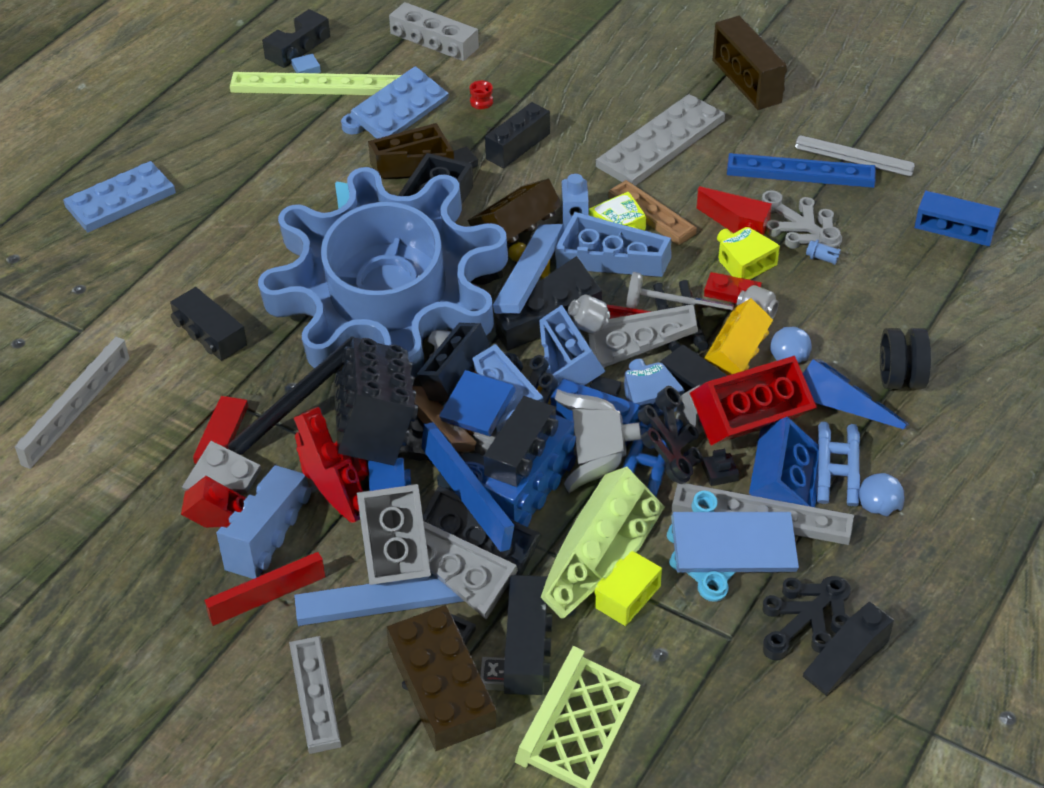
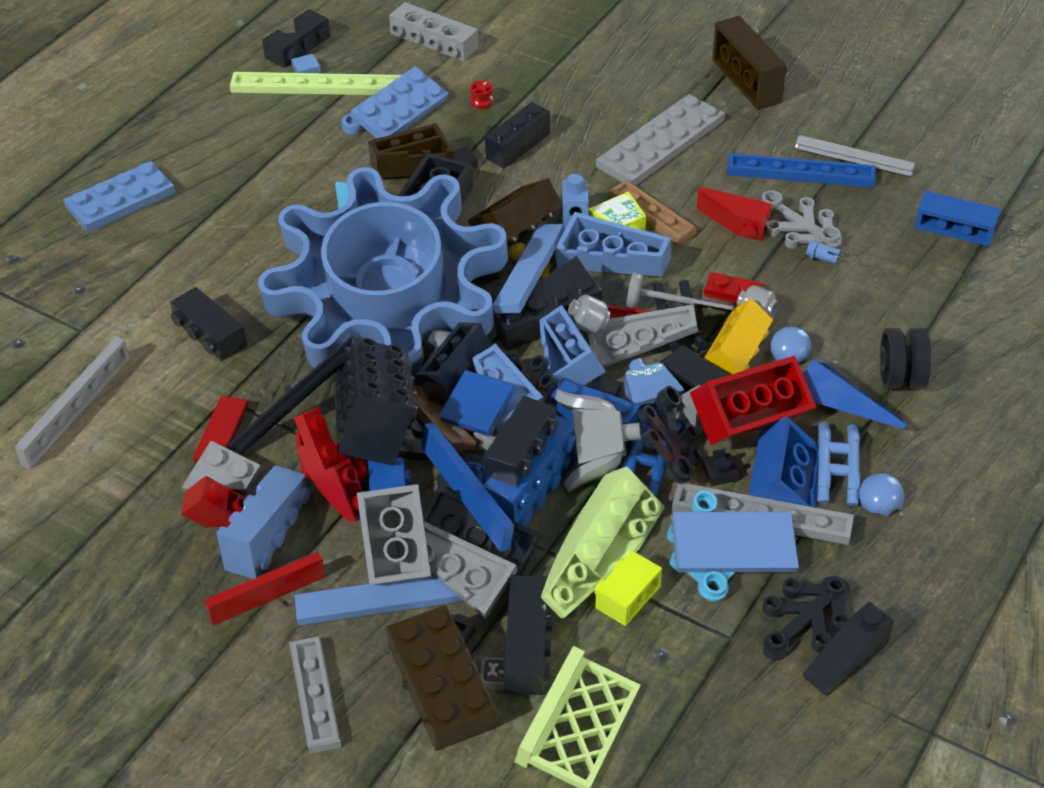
(746, 252): neon yellow torso -> none

